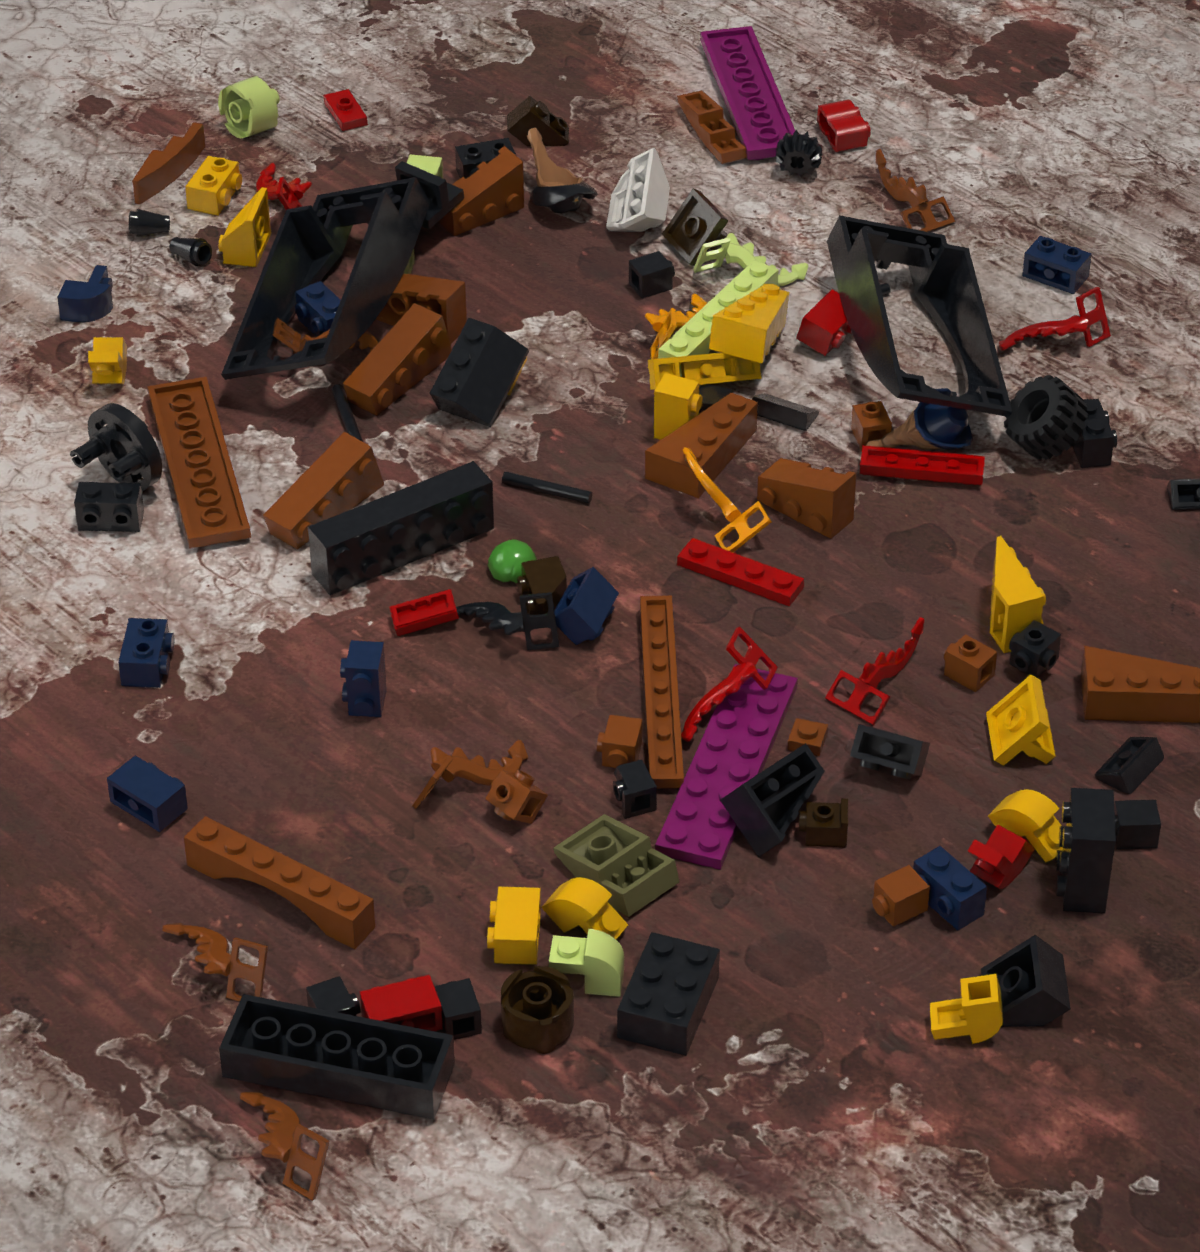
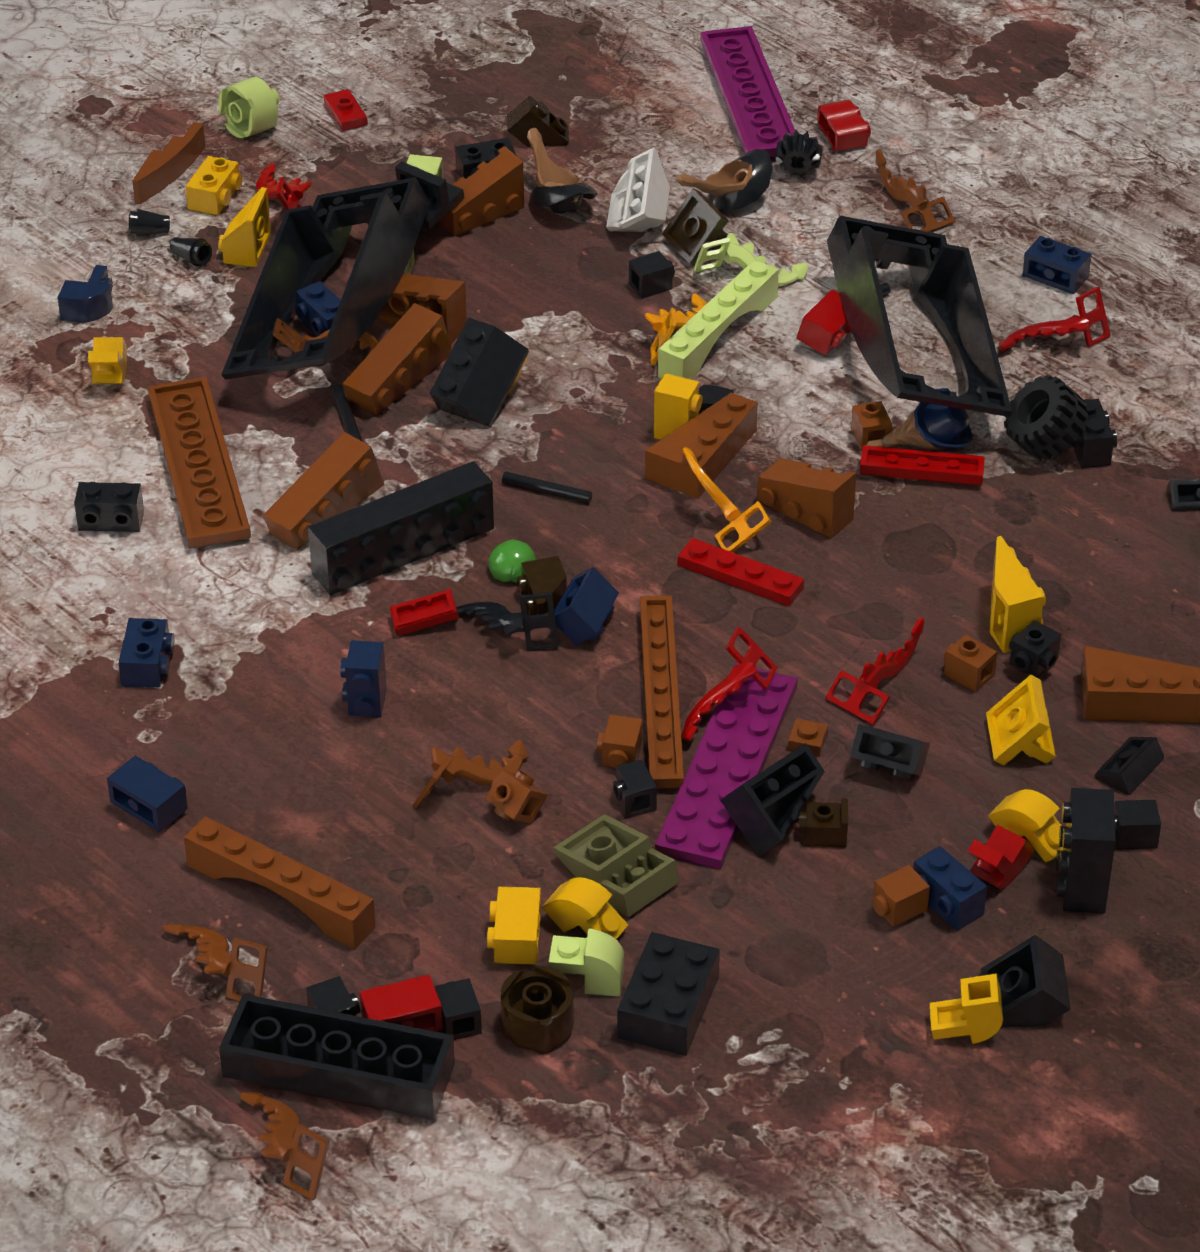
(121, 446): black piece -> none
(704, 368): yellow hinge -> none
(711, 127): dark orange slope -> none
(736, 182): none -> hat
(750, 324): yellow wedge -> none
(785, 411): black slope -> none

